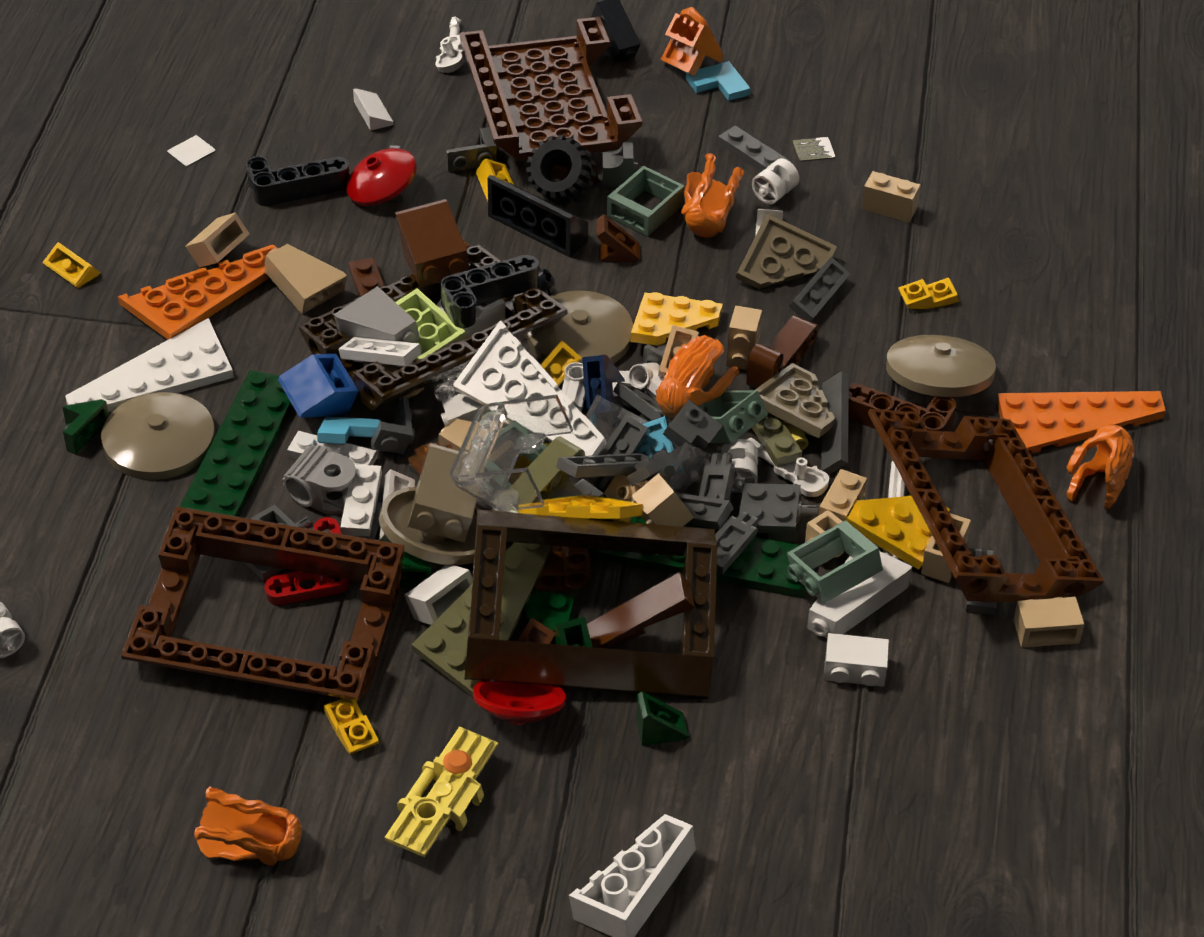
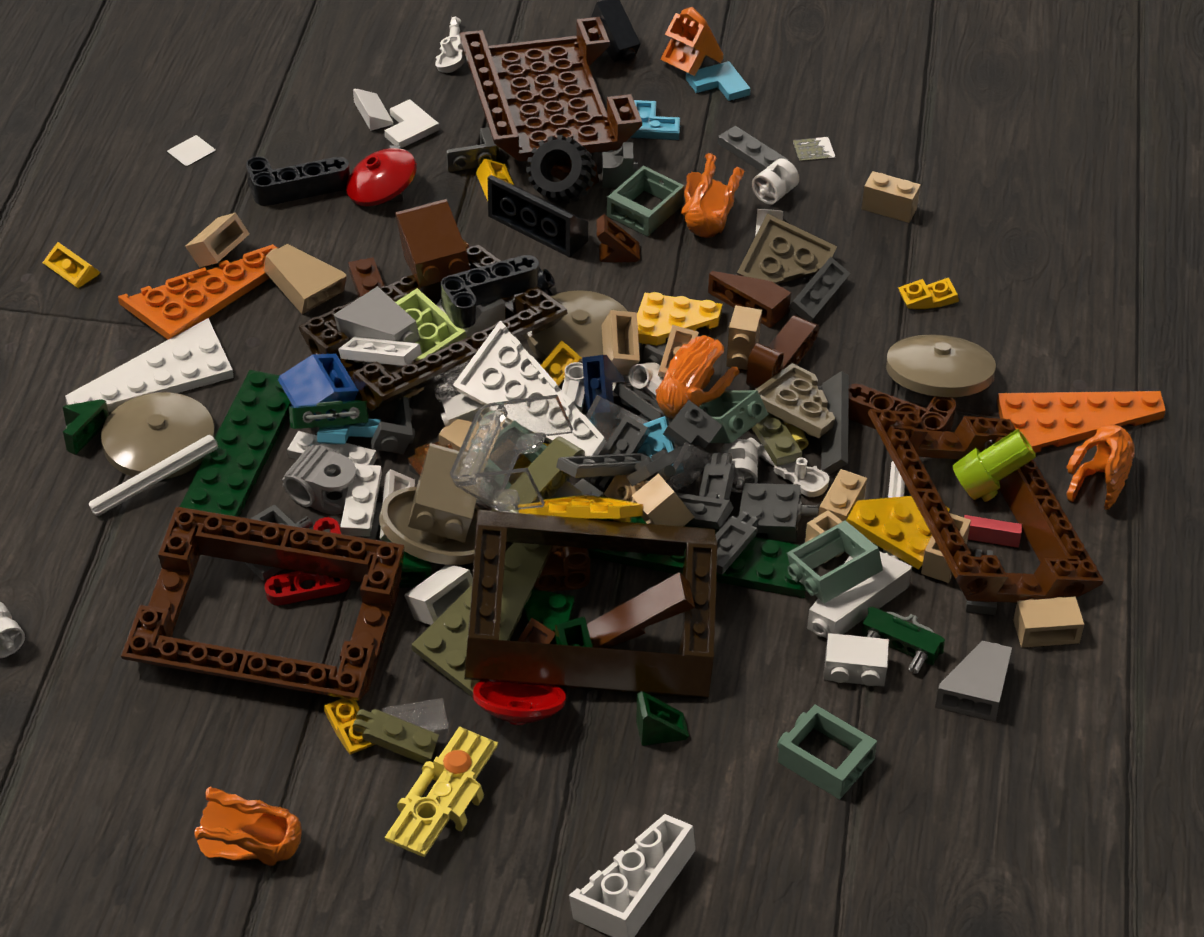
(153, 475): none -> white axle
(352, 413): none -> dark green piece
(396, 735): none -> olive hinge
(412, 125): none -> white tile
(425, 714): none -> clear slope
(621, 340): none -> tan brick
(655, 126): none -> medium azure tile
(752, 294): none -> reddish brown slope
(824, 776): none -> sand green window
(904, 636): none -> dark green piece
(976, 682): none -> light grey slope
(982, 470): none -> lime piece
(994, 531): none -> coral slope

